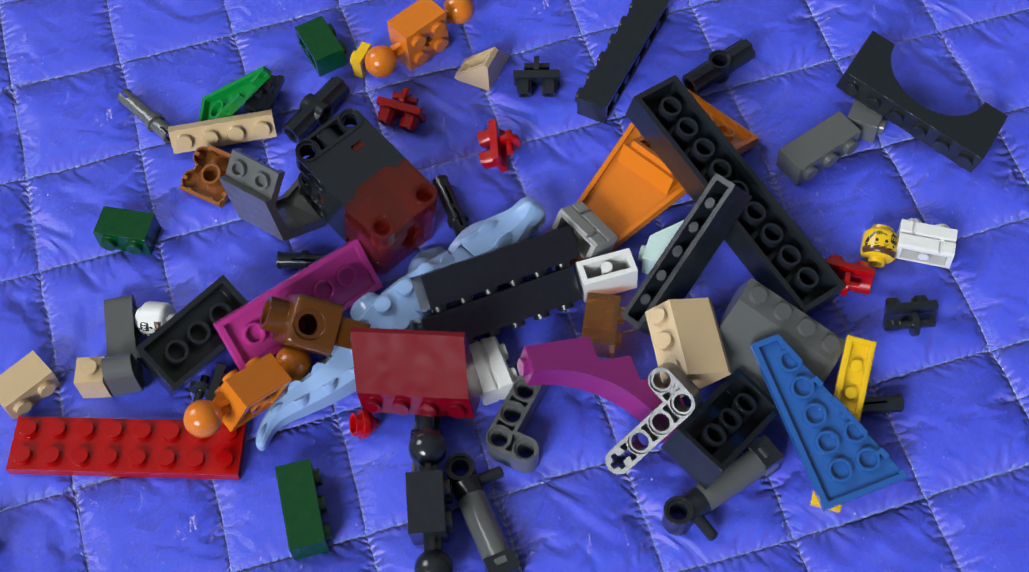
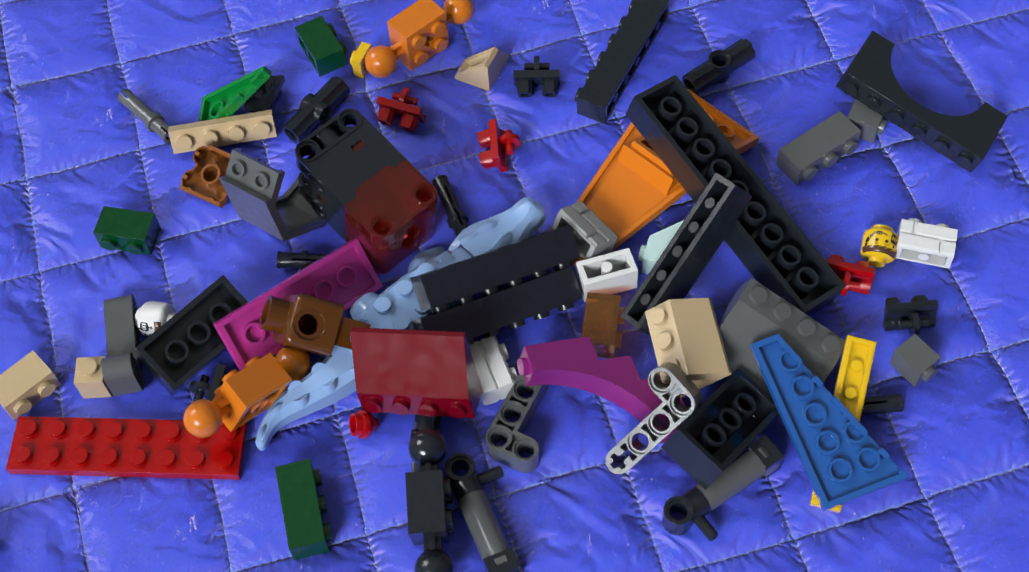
(915, 360): none -> dark grey brick

